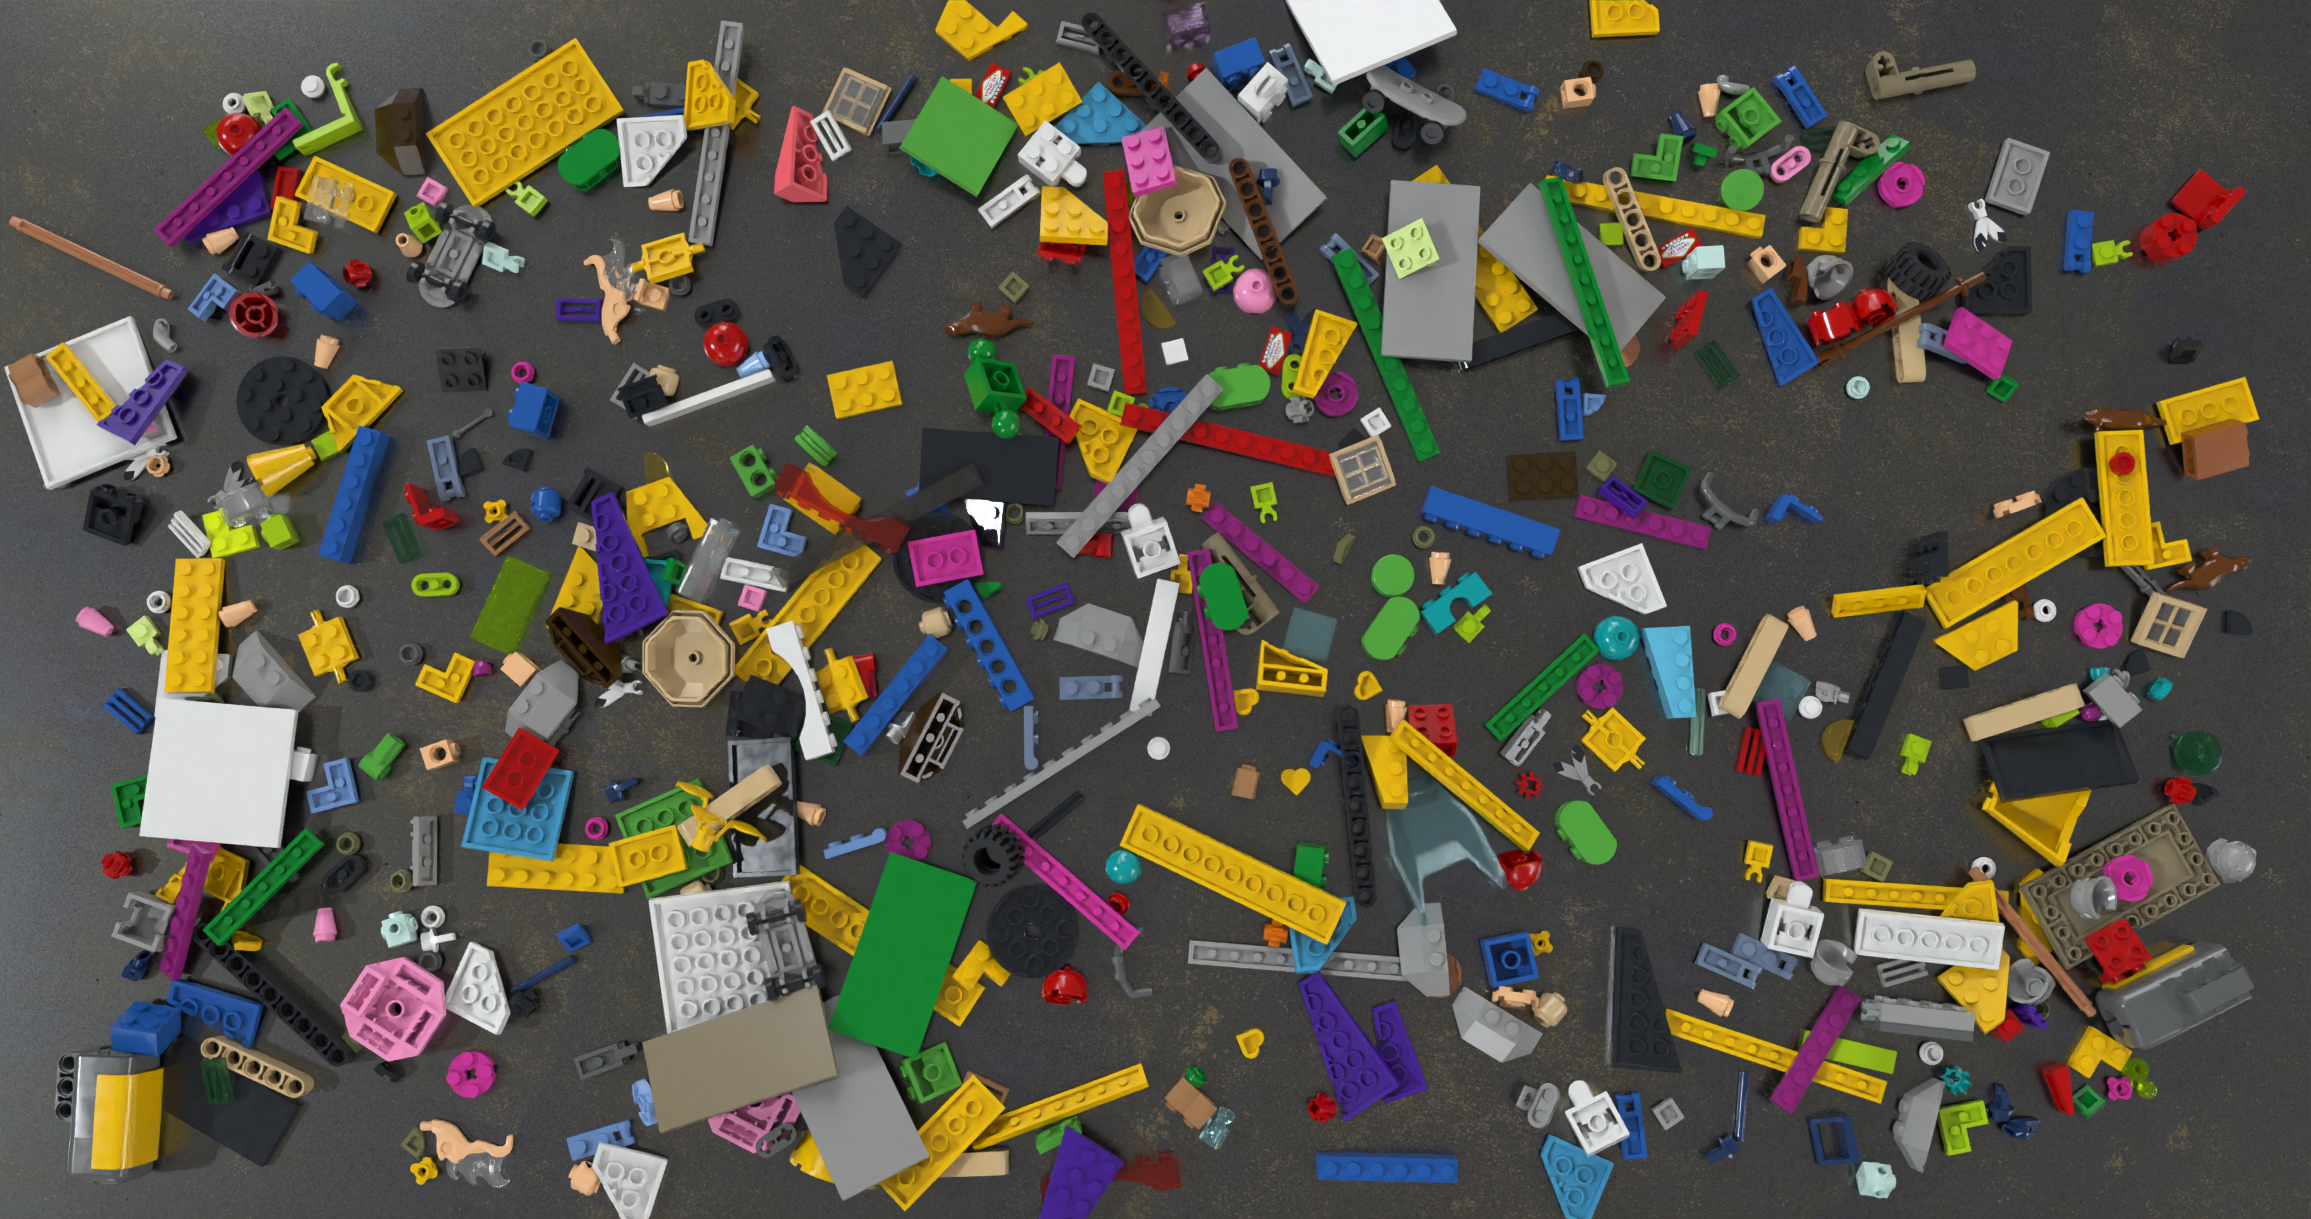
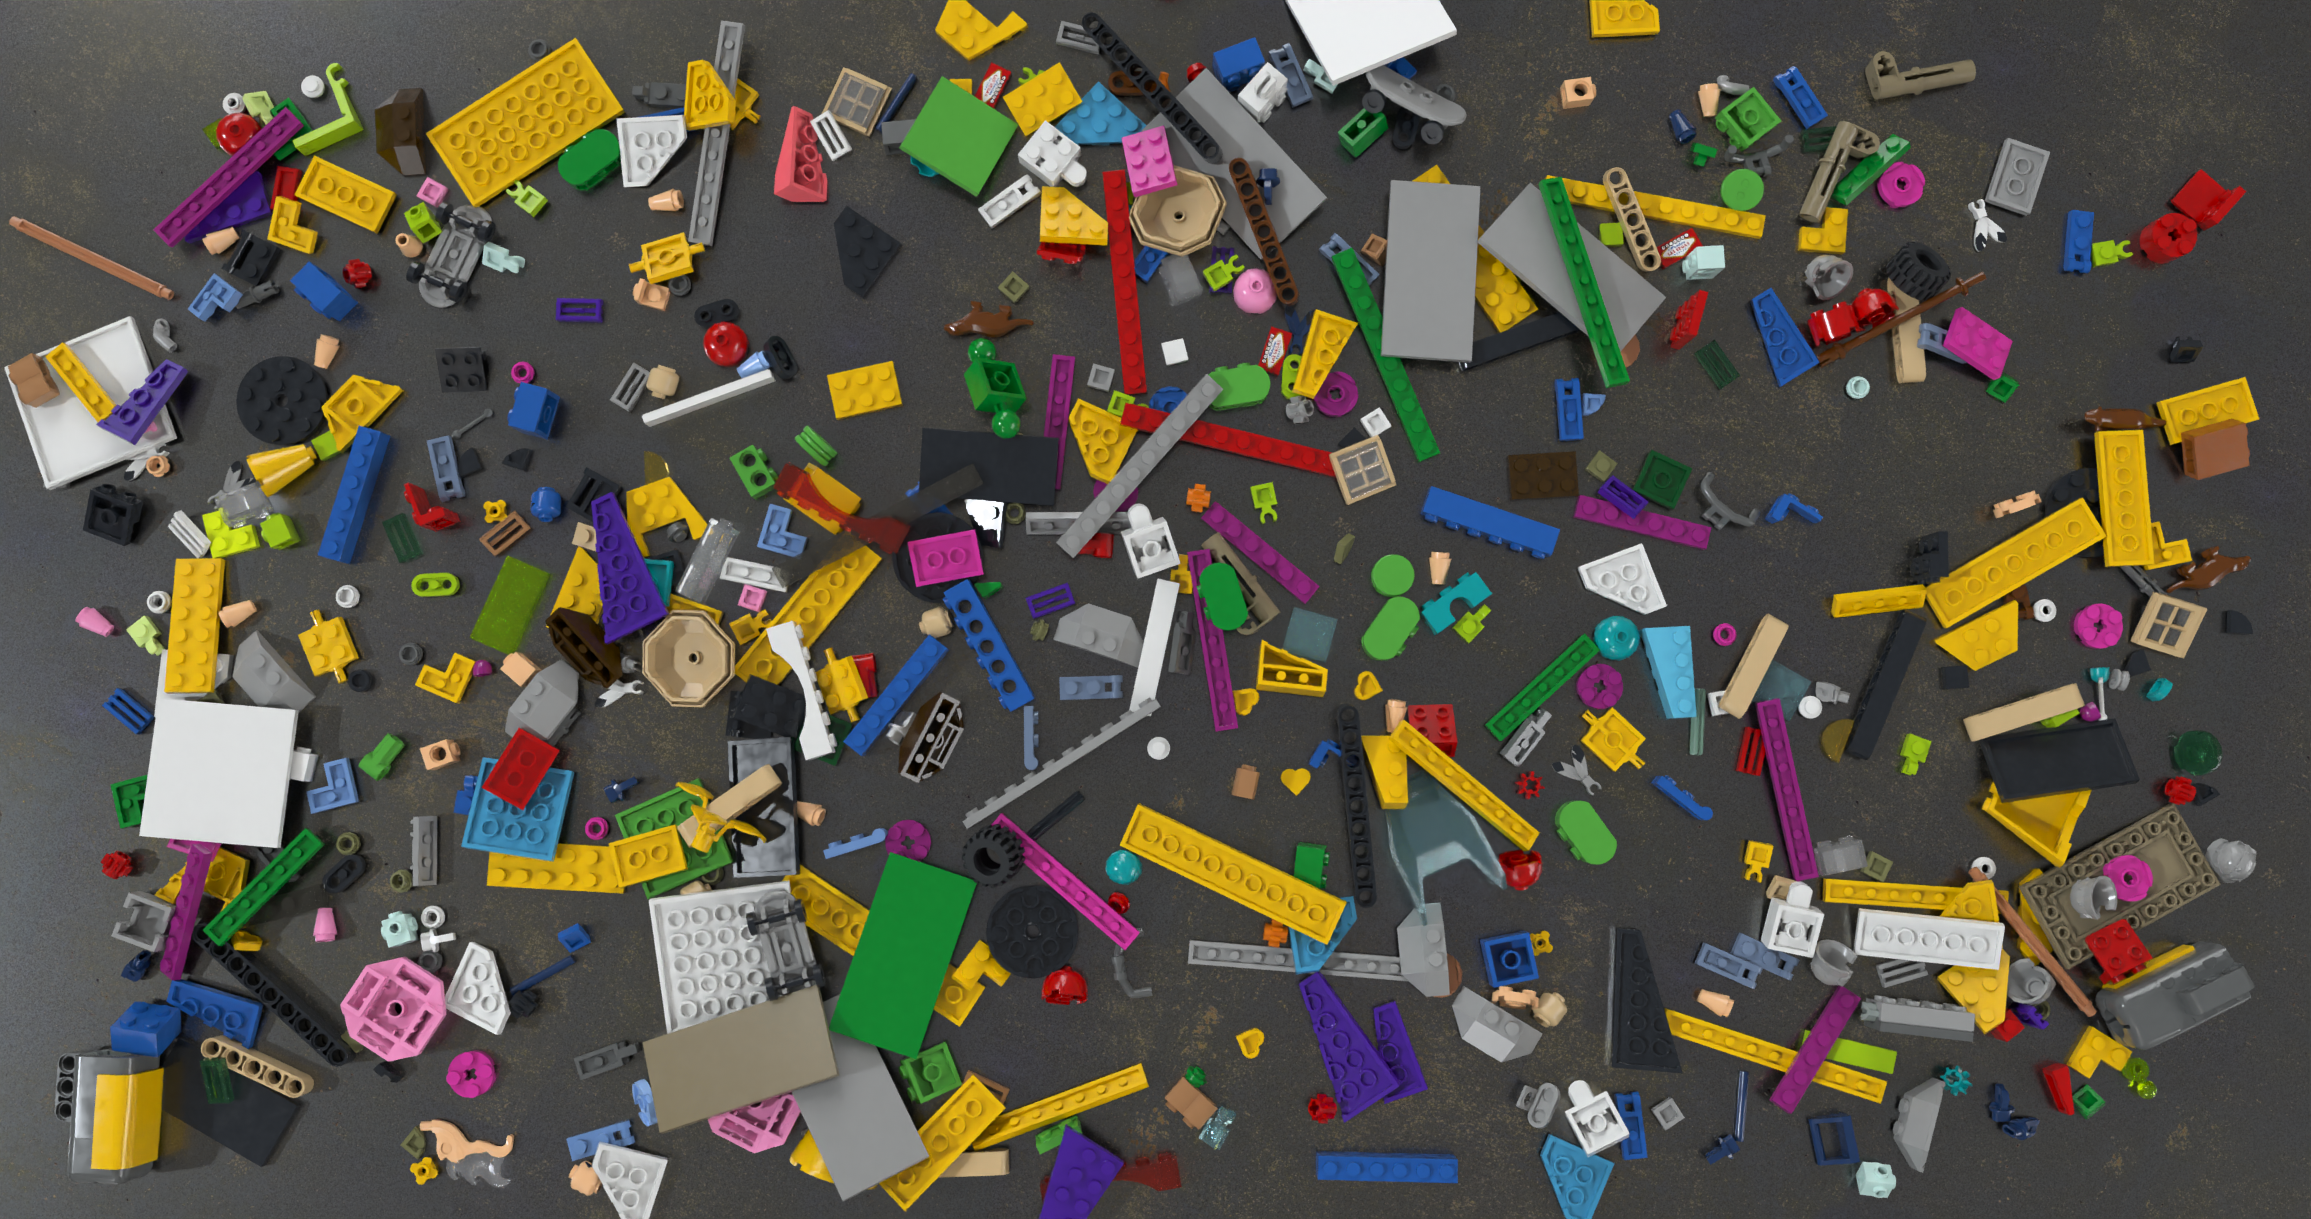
(253, 314): red cylinder -> none
(322, 199): clear plate -> none
(615, 282): piece -> none
(643, 396): black plate -> none
(673, 571): green slope -> none
(773, 1135): dark grey beam -> none
(1050, 416): red plate -> none
(1155, 312): clear yellow tile -> none
(1186, 23): clear purple brick -> none
(1411, 248): yellowish green hinge -> none
(1430, 537): olive plate -> none
(1507, 90): blue plate -> none
(1568, 172): dark blue piece -> none
(1592, 69): dark brown plate -> none
(1663, 165): bright green plate -> none
(1775, 263): light nougat brick -> none
(1789, 165): bright pink plate -> none
(1798, 276): reddish brown slope -> none
(1802, 622): light nougat cone -> none
(1931, 1053): white plate -> none
(1954, 1121): lime plate -> none
(2006, 285): black plate -> none
(2113, 699): light grey brick -> none
(2122, 463): red tile -> none
(2126, 1088): dark pink plate -> none

